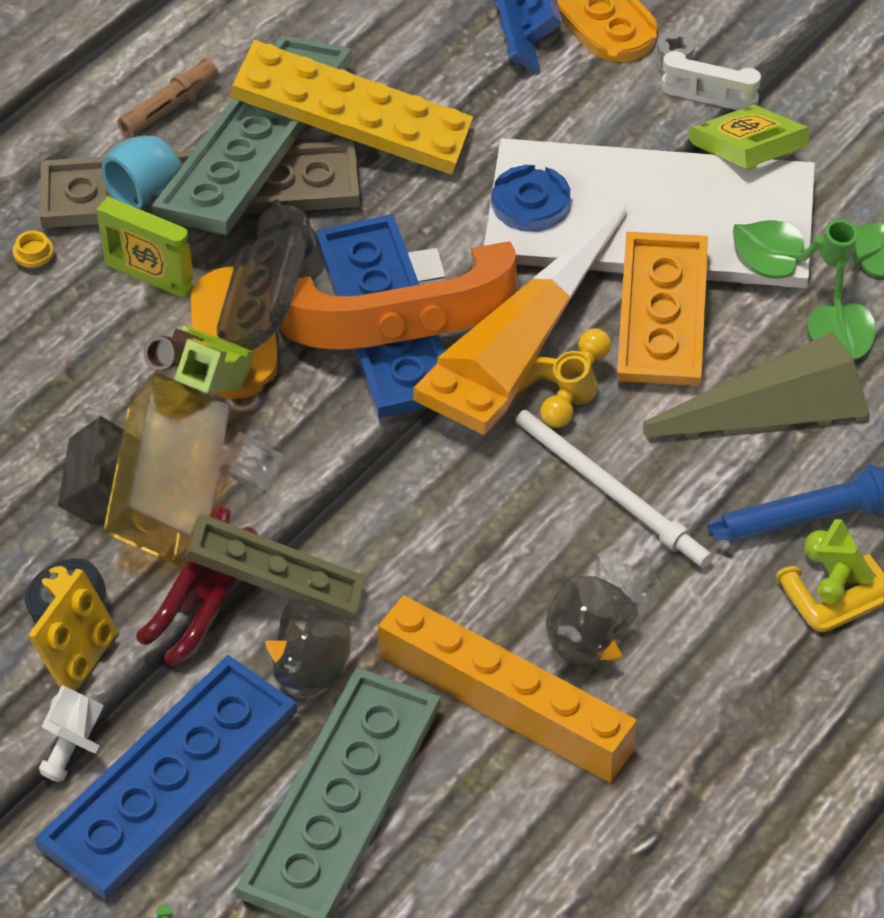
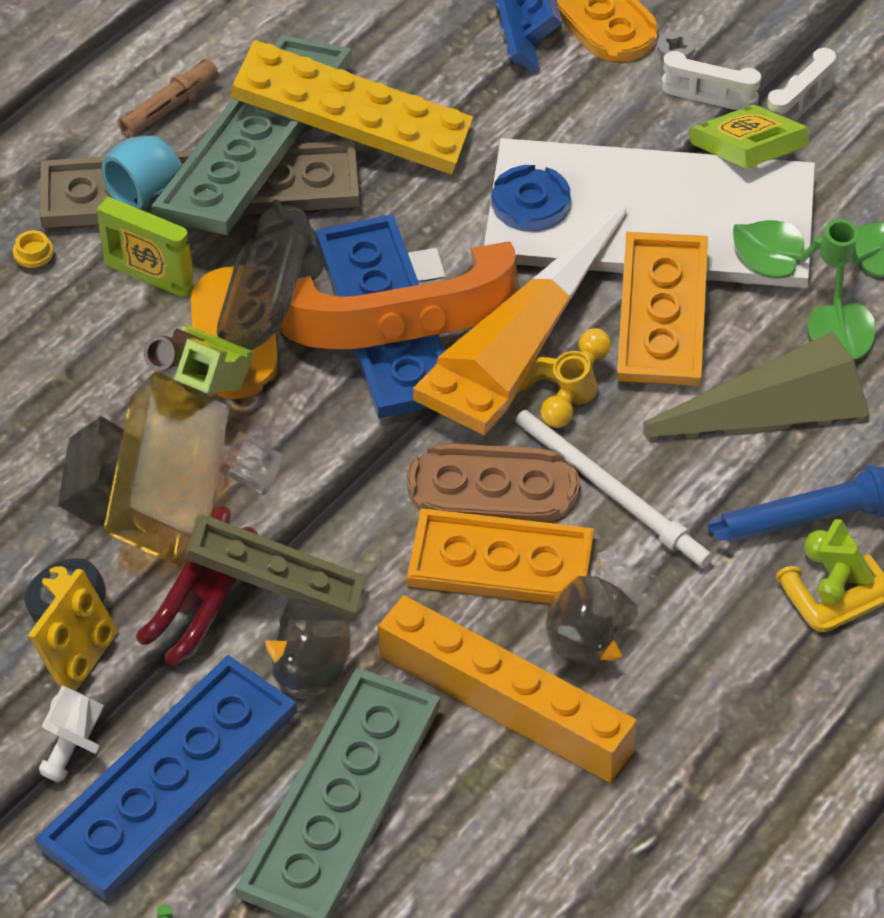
(494, 482): none -> medium nougat tile
(497, 555): none -> light orange tile
(806, 88): none -> white plate

